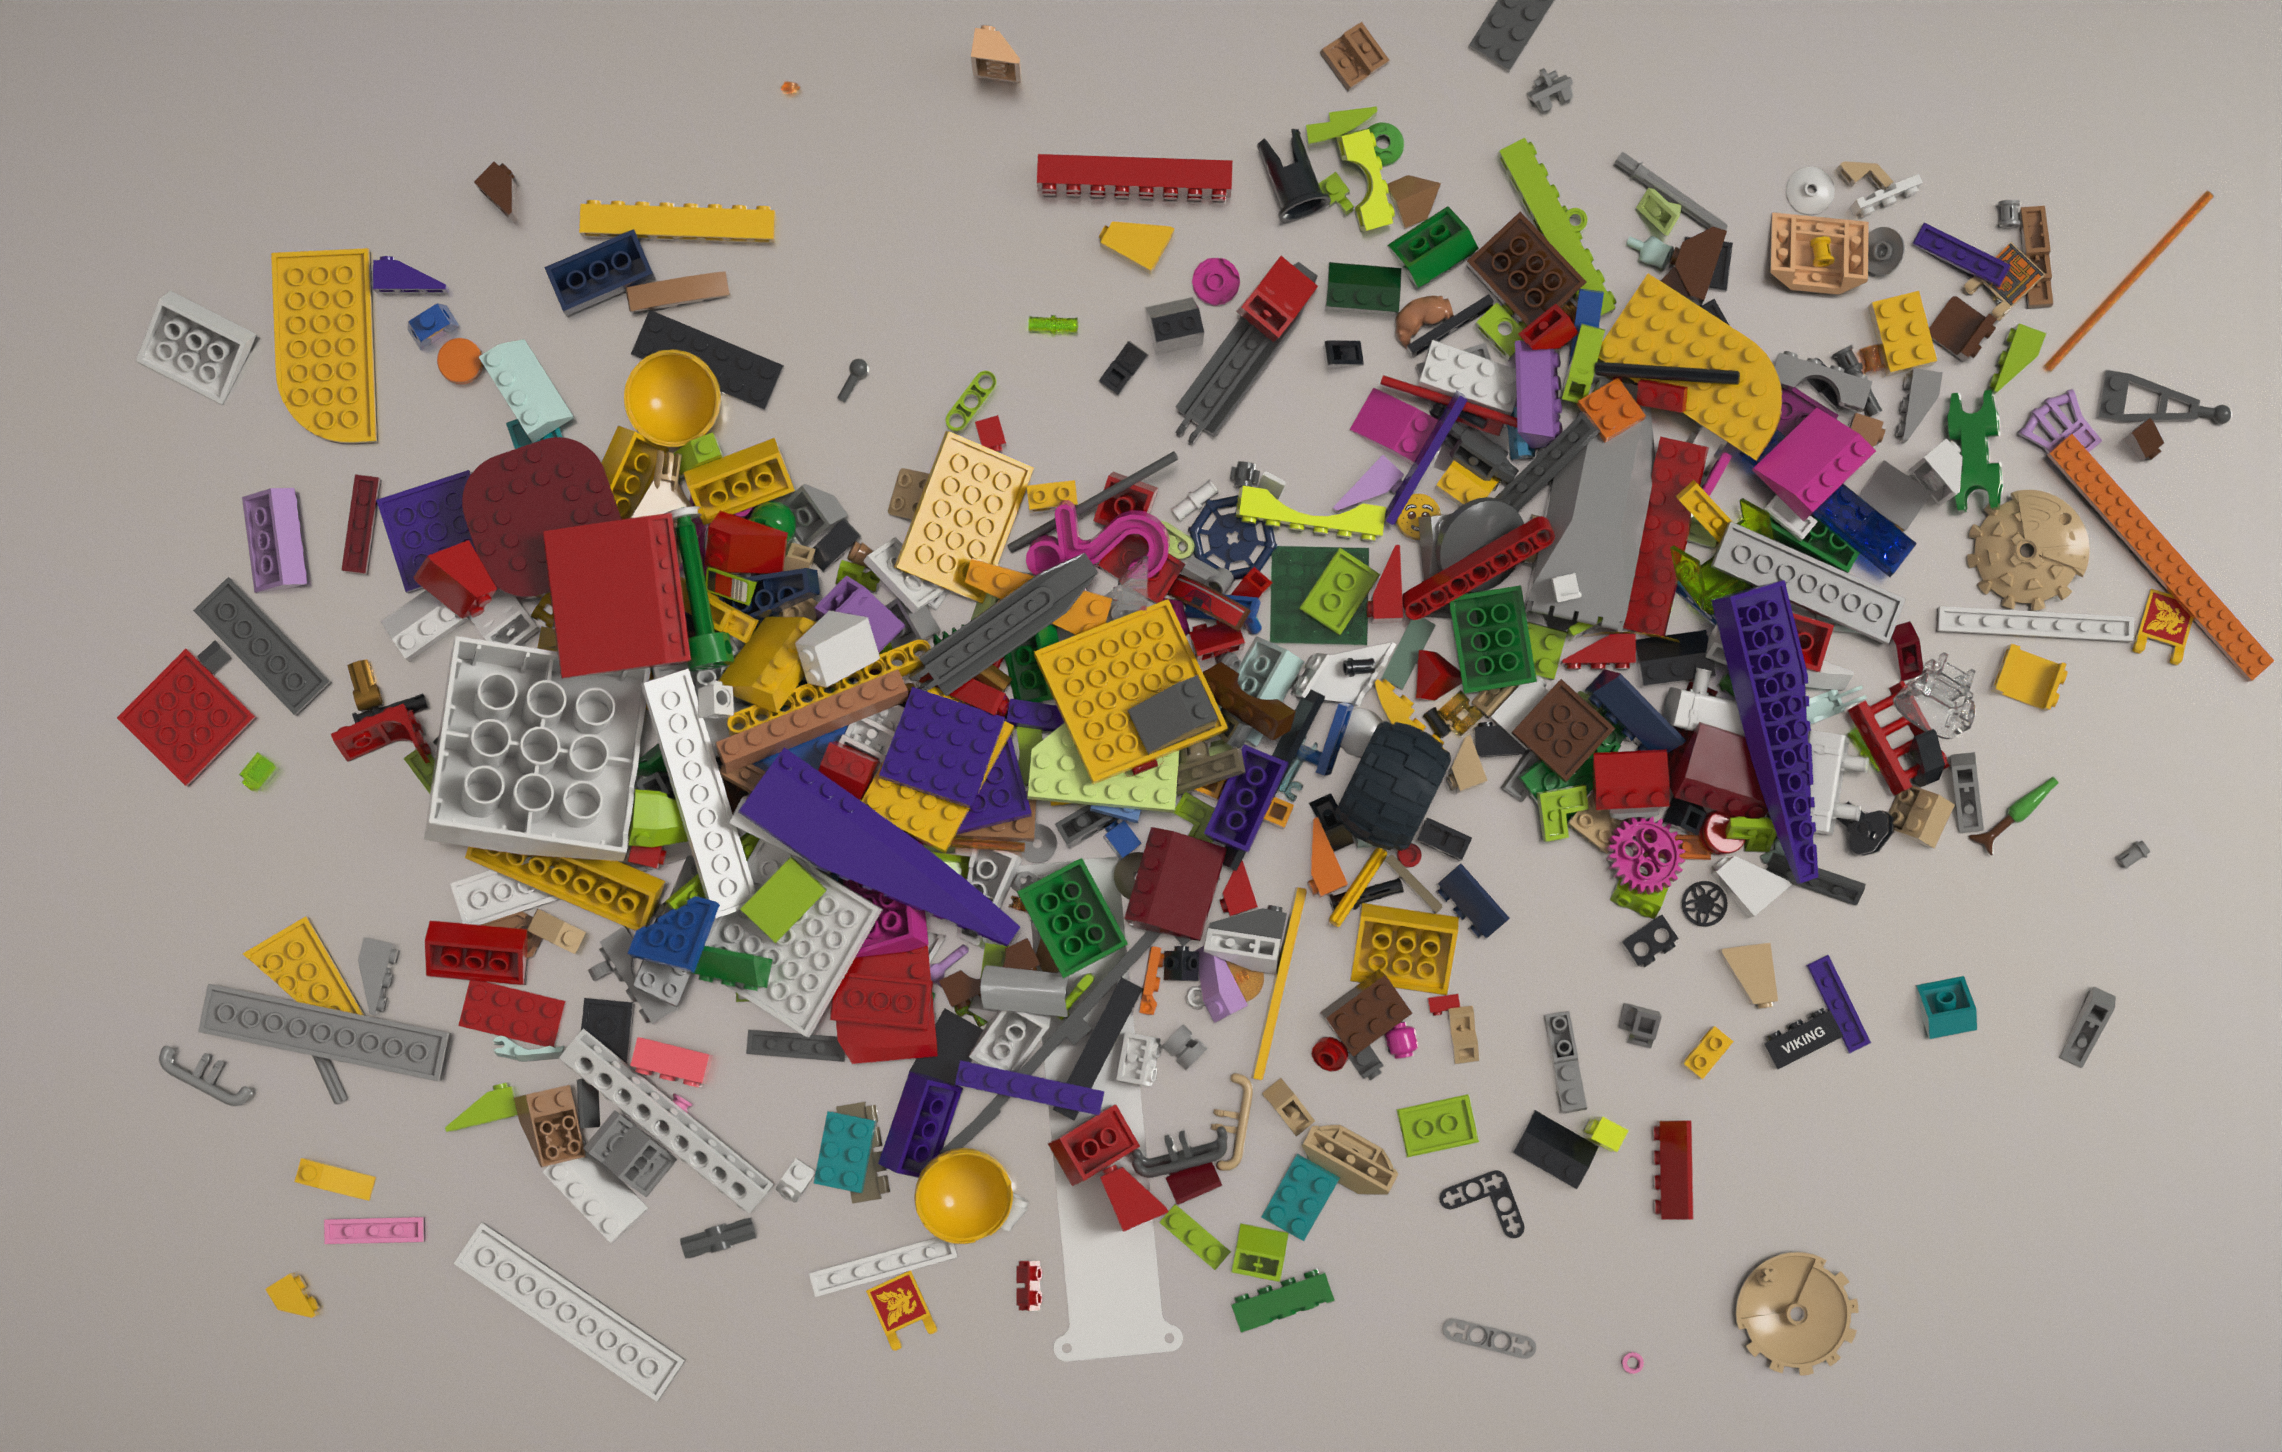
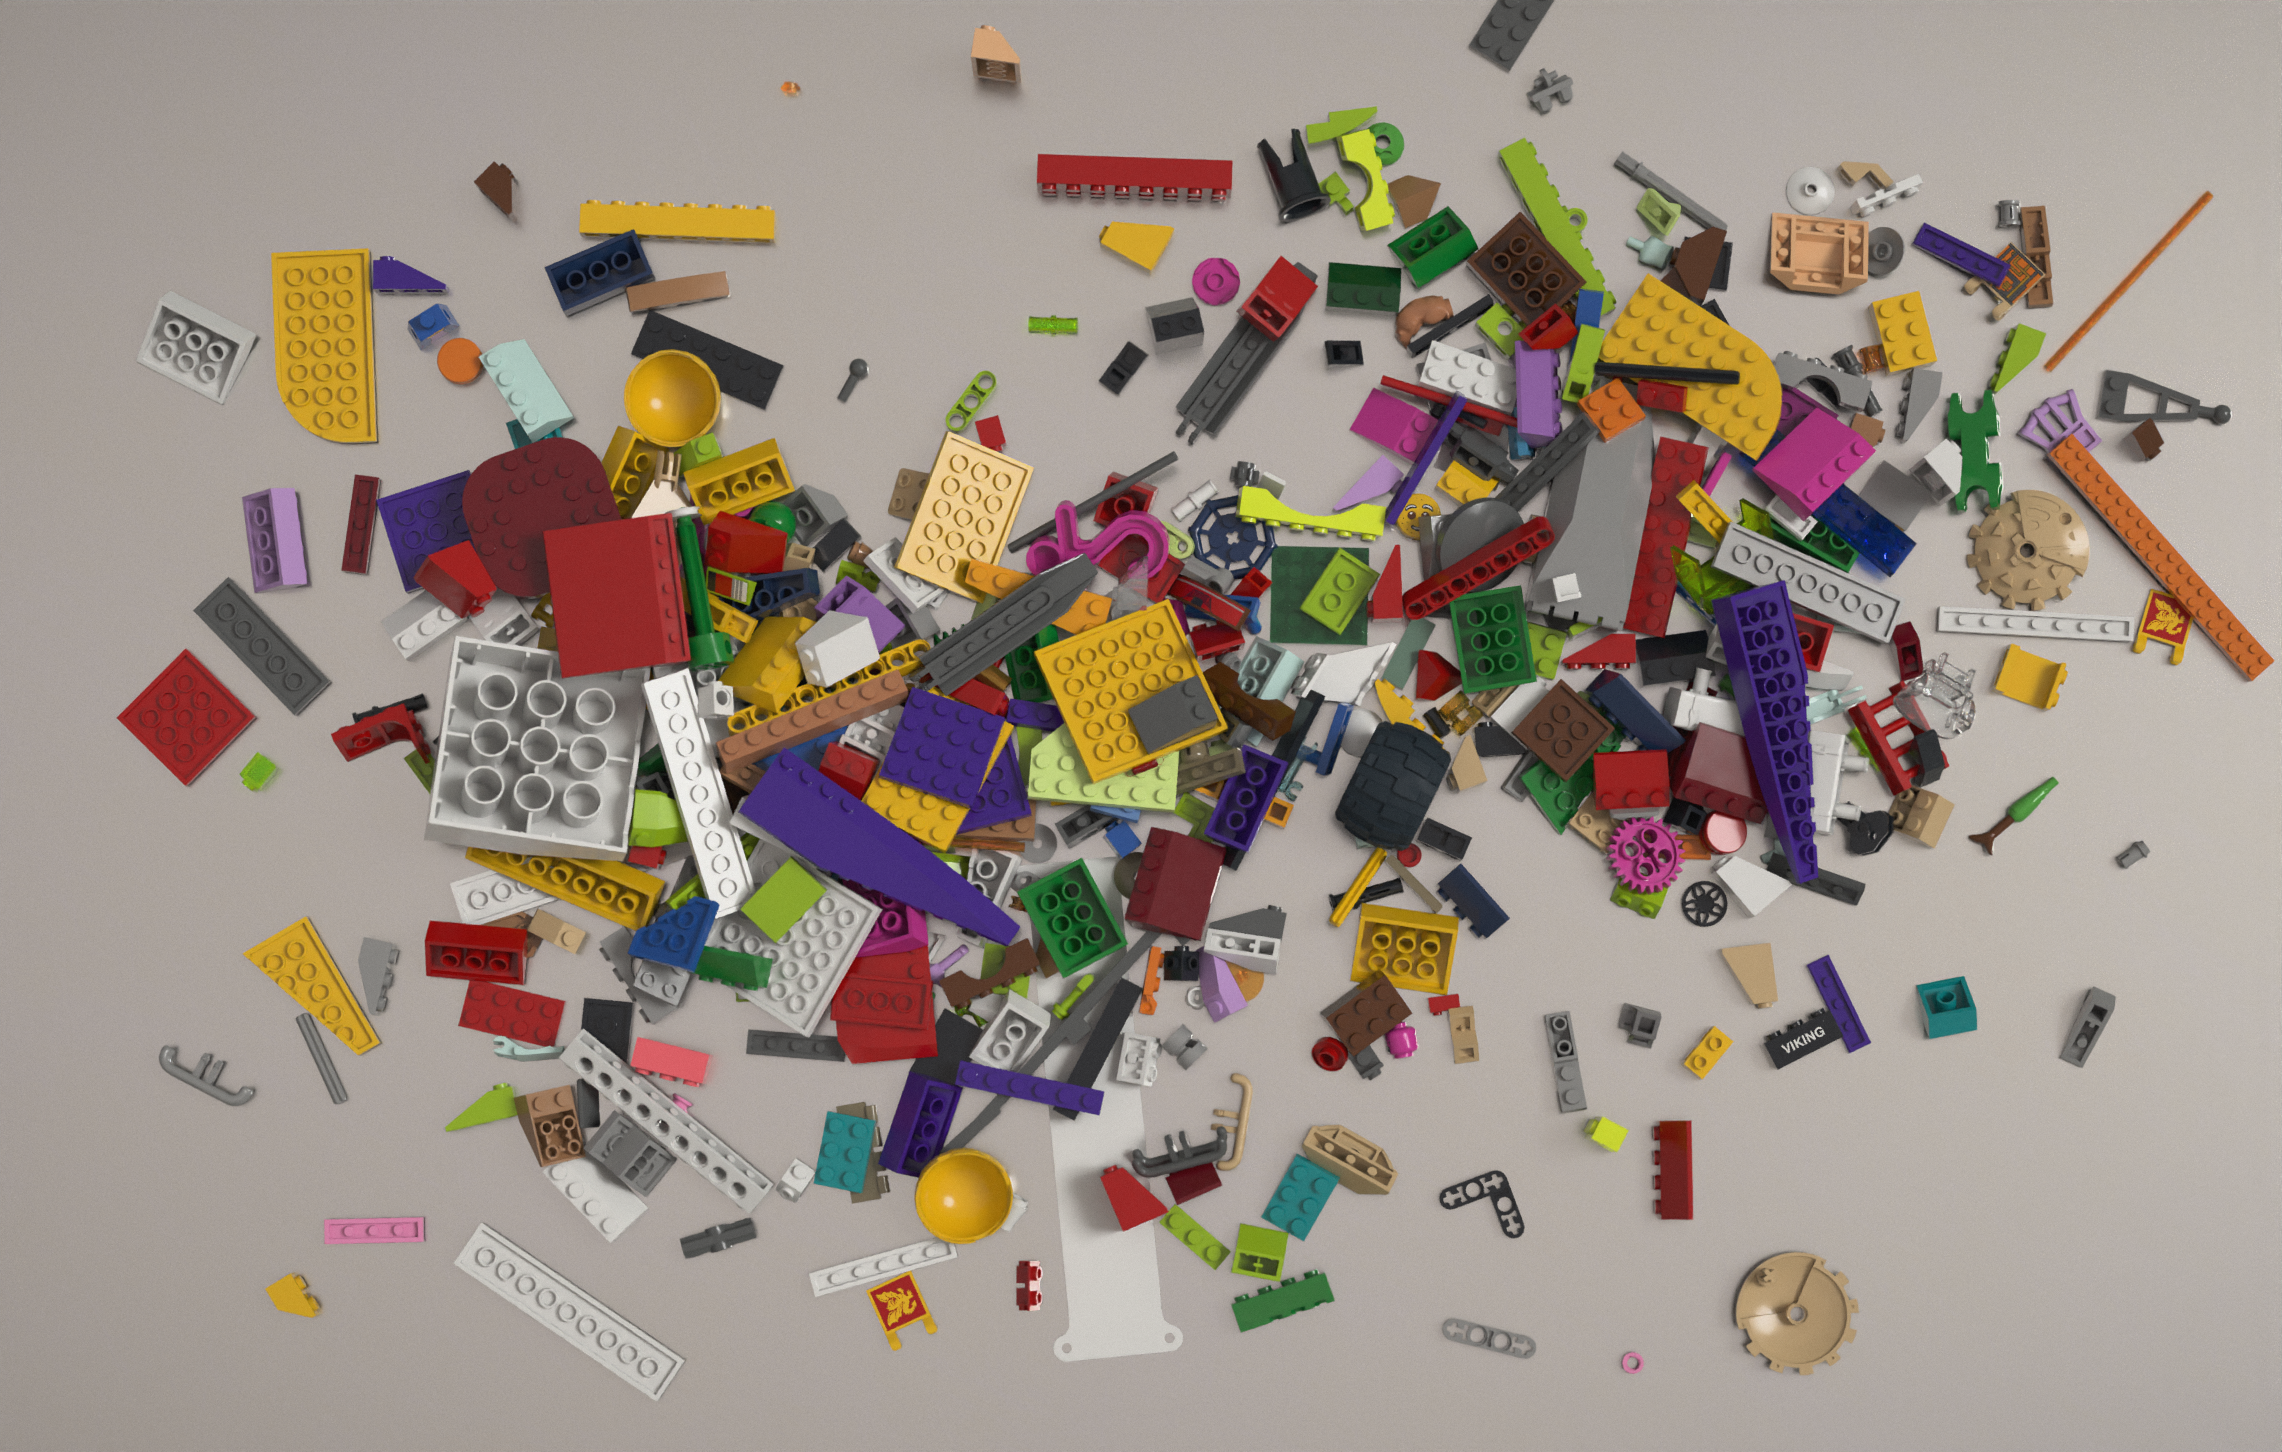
(214, 657): dark grey slope -> none
(323, 1032): light grey plate -> none
(335, 1179): yellow slope -> none
(365, 690): pearl gold piece -> none
(600, 970): light grey axle -> none
(1023, 991): light grey sticker -> none
(1048, 495): yellow brick -> none
(1093, 1145): red slope -> none
(1238, 893): red slope -> none
(1279, 983): yellow tile -> none
(1288, 1107): tan slope -> none
(1324, 868): orange slope -> none
(1325, 809): black slope -> none
(1354, 56): medium nougat slope -> none
(1360, 666): black pin -> none
(1437, 1125): lime tile -> none
(1555, 805): lime plate -> none
(1555, 1150): black slope -> none
(1644, 634): yellow sticker -> none
(1646, 936): black brick -> none
(1757, 832): lime plate -> none
(1822, 251): yellow bush -> none
(1961, 328): reddish brown bracket -> none
(1967, 792): light grey slope -> none

